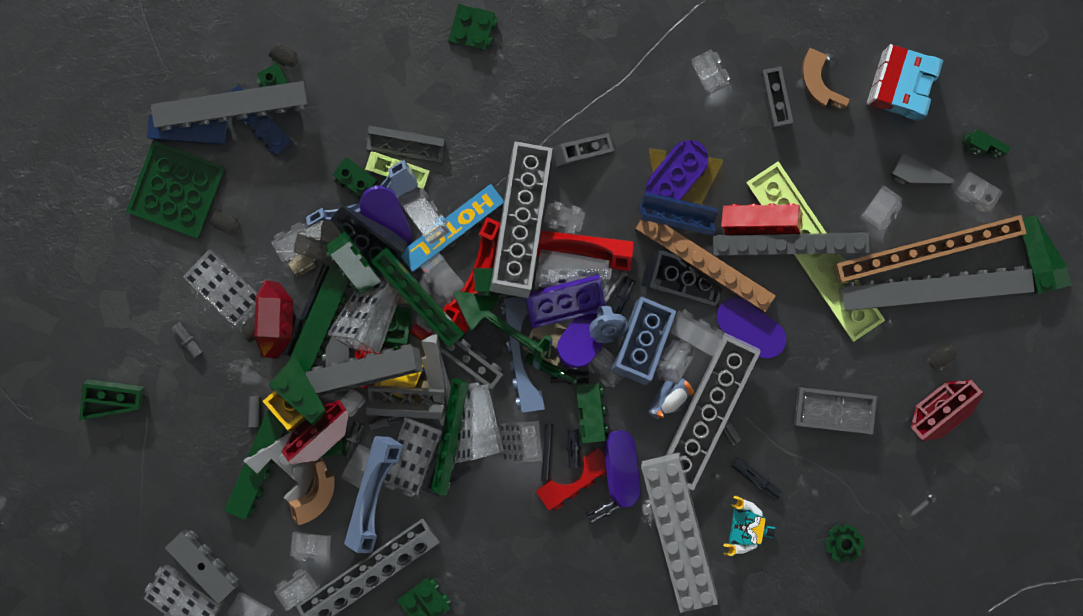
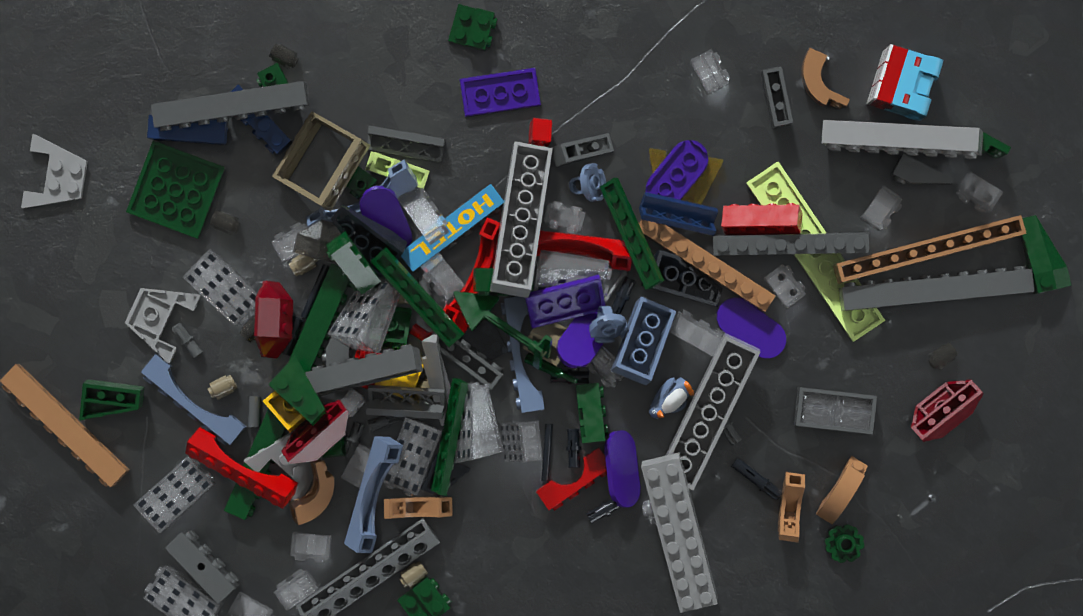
(64, 175): none -> light grey wing
(64, 425): none -> medium nougat brick
(151, 314): none -> light grey wing
(160, 373): none -> sand blue arch
(175, 494): none -> clear slope
(222, 387): none -> dark tan brick
(273, 488): none -> red arch
(342, 173): none -> dark tan window
(413, 575): none -> dark tan brick
(417, 507): none -> medium nougat arch
(500, 92): none -> dark purple tile
(540, 132): none -> red brick
(590, 179): none -> sand blue tile
(631, 233): none -> dark green plate
(675, 361): clear brick -> none
(747, 528): torso -> none
(782, 288): none -> clear brick
(790, 506): none -> medium nougat arch
(843, 490): none -> medium nougat arch
(902, 137): none -> light grey brick

